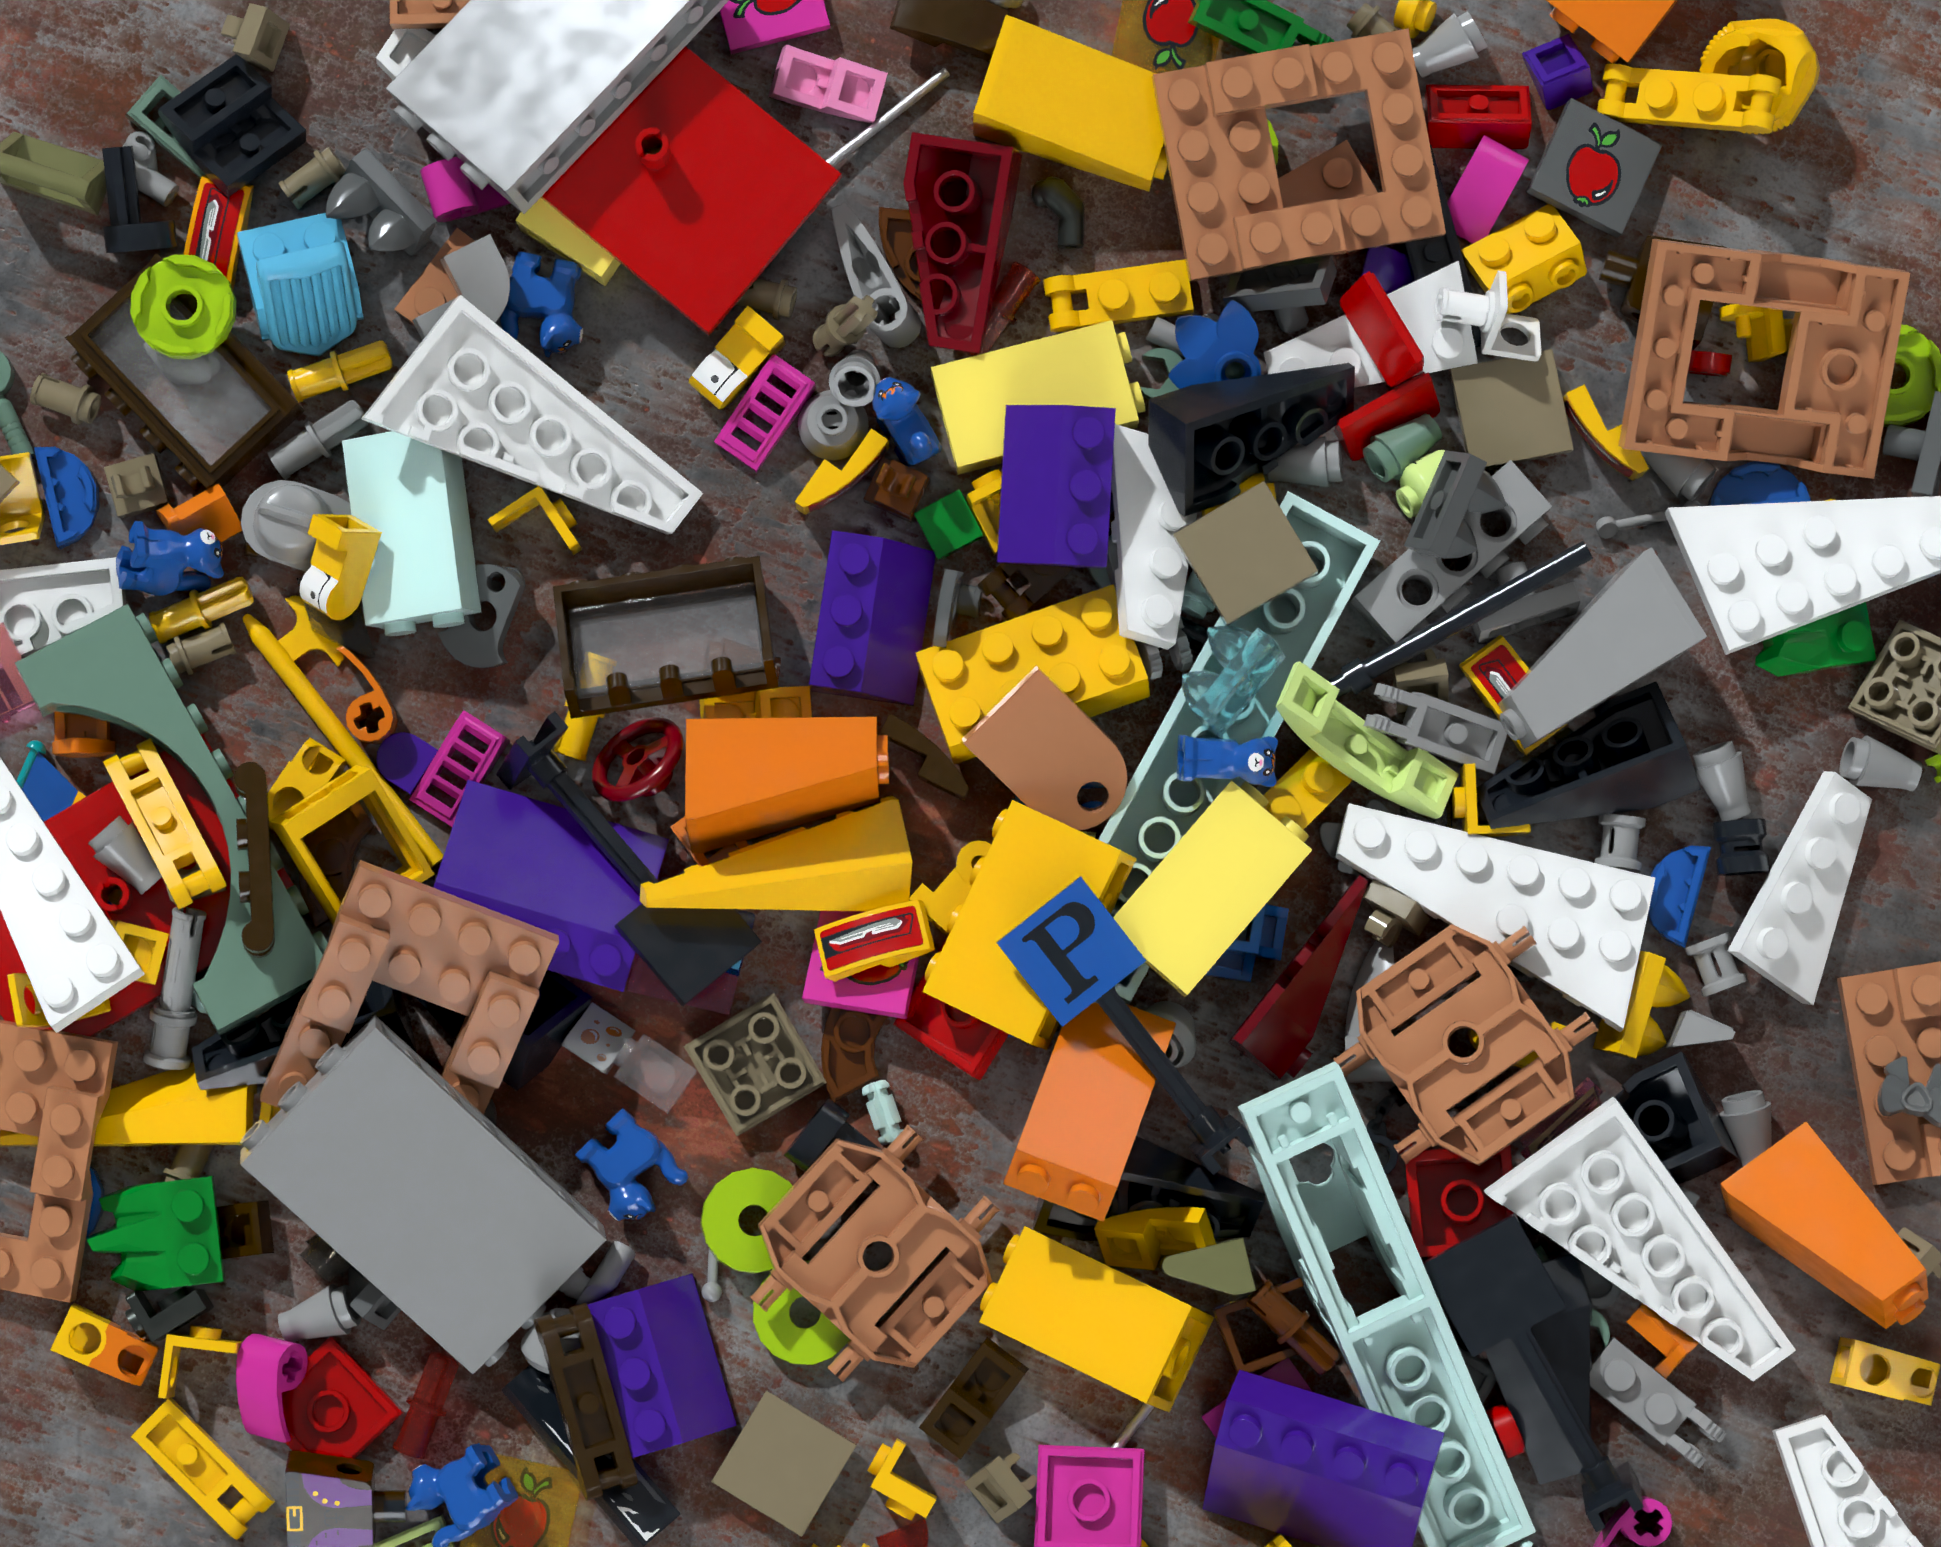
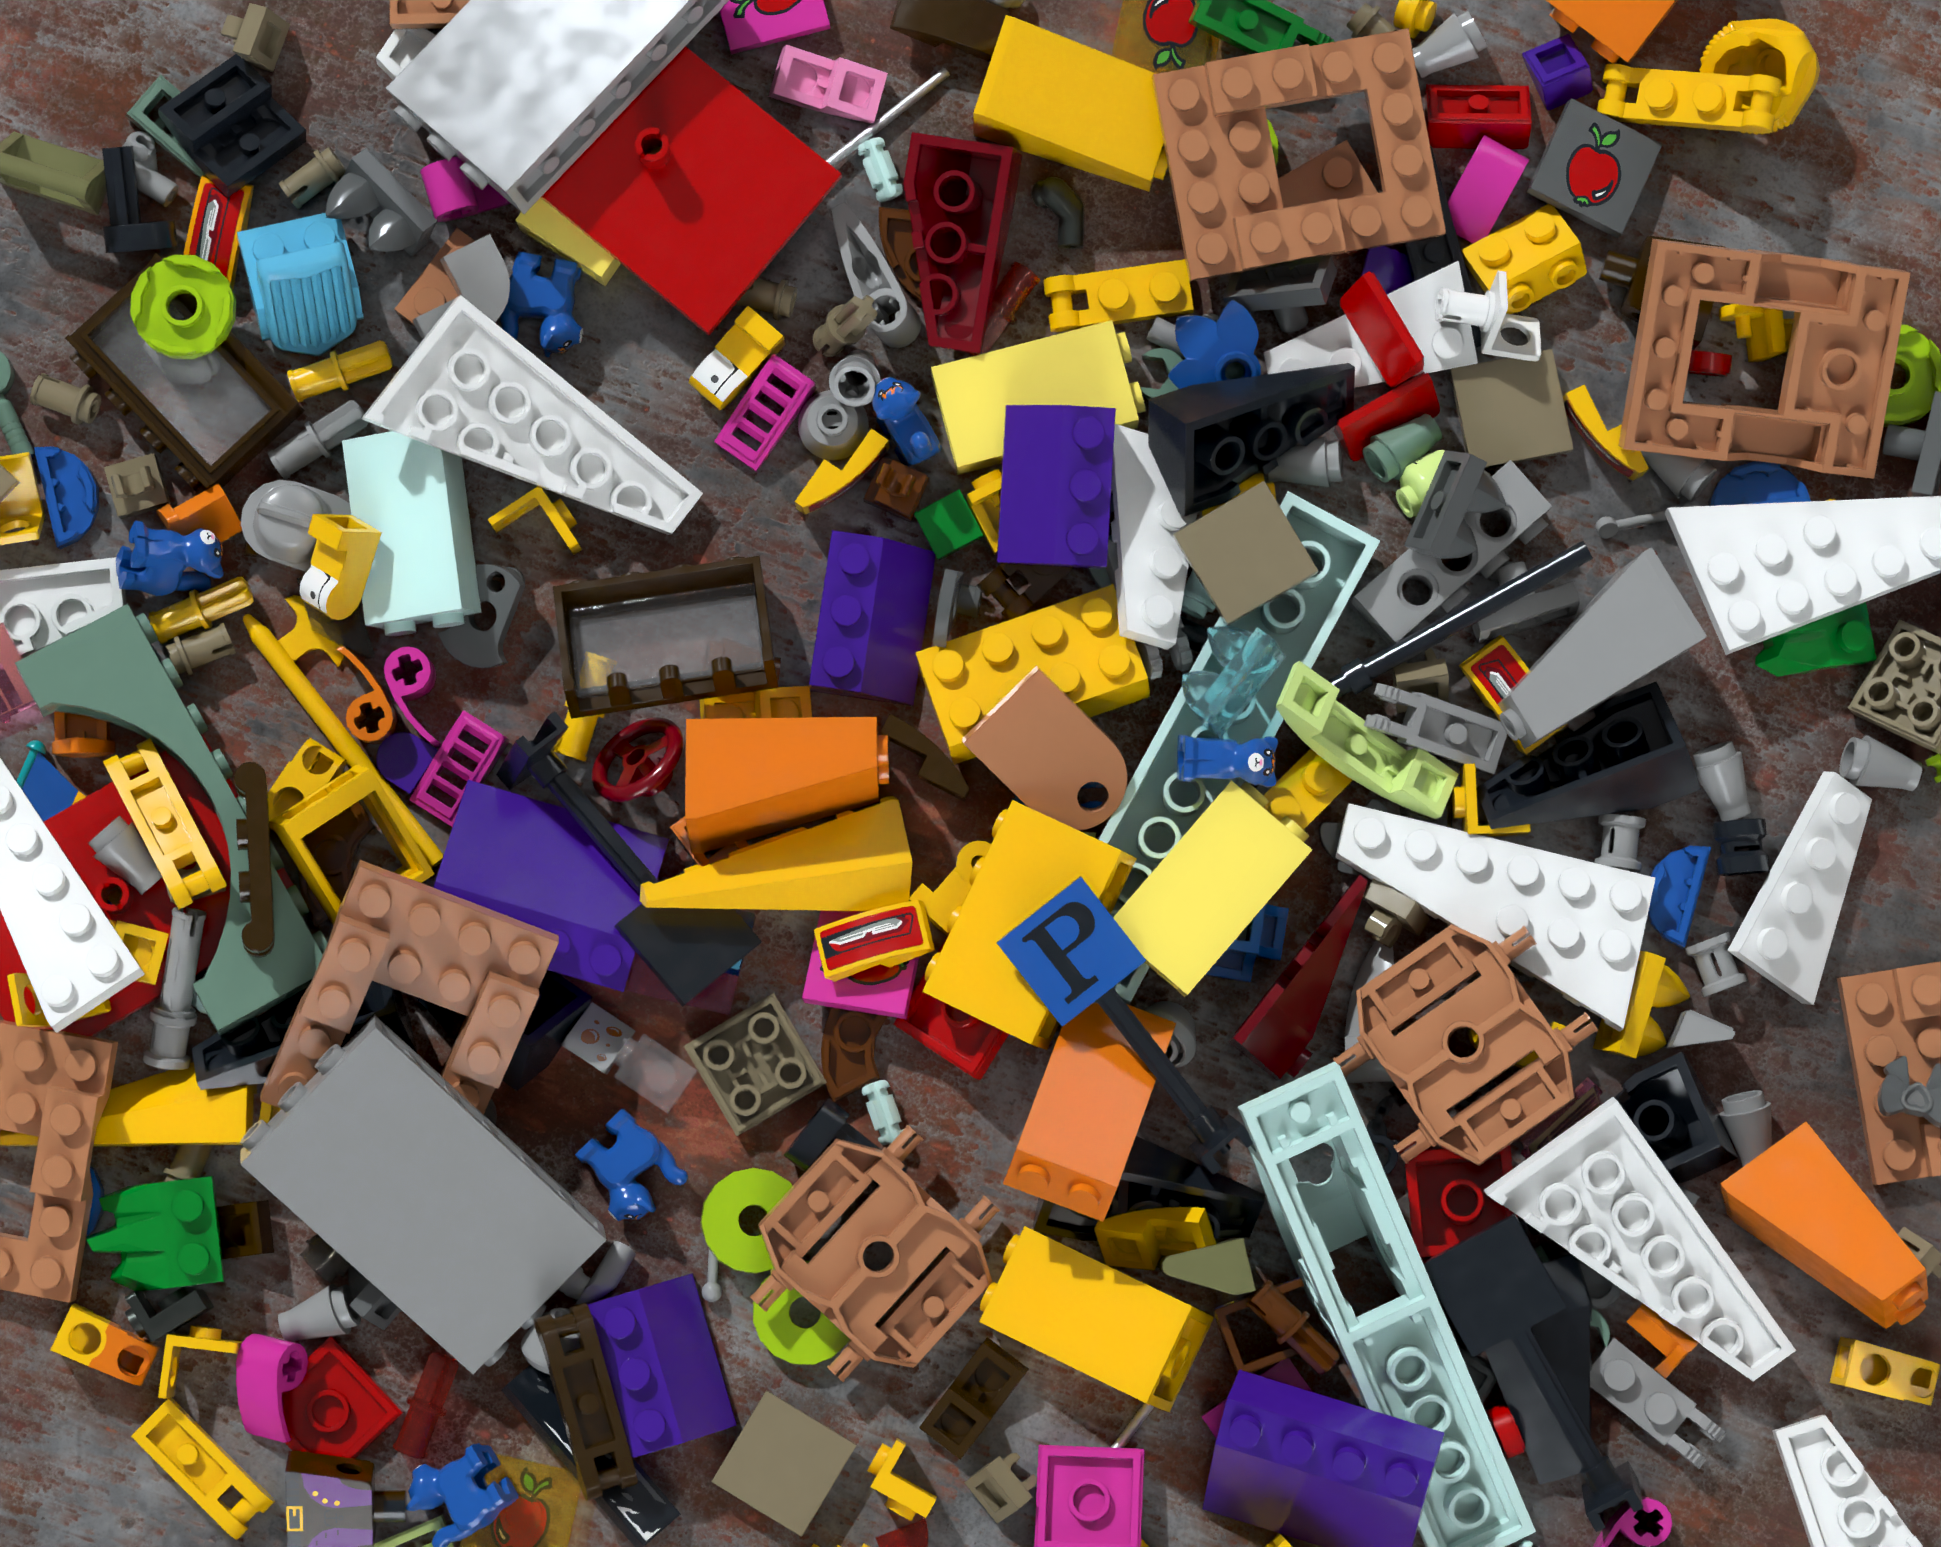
(402, 691): none -> dark pink panel
(880, 169): none -> light aqua piece

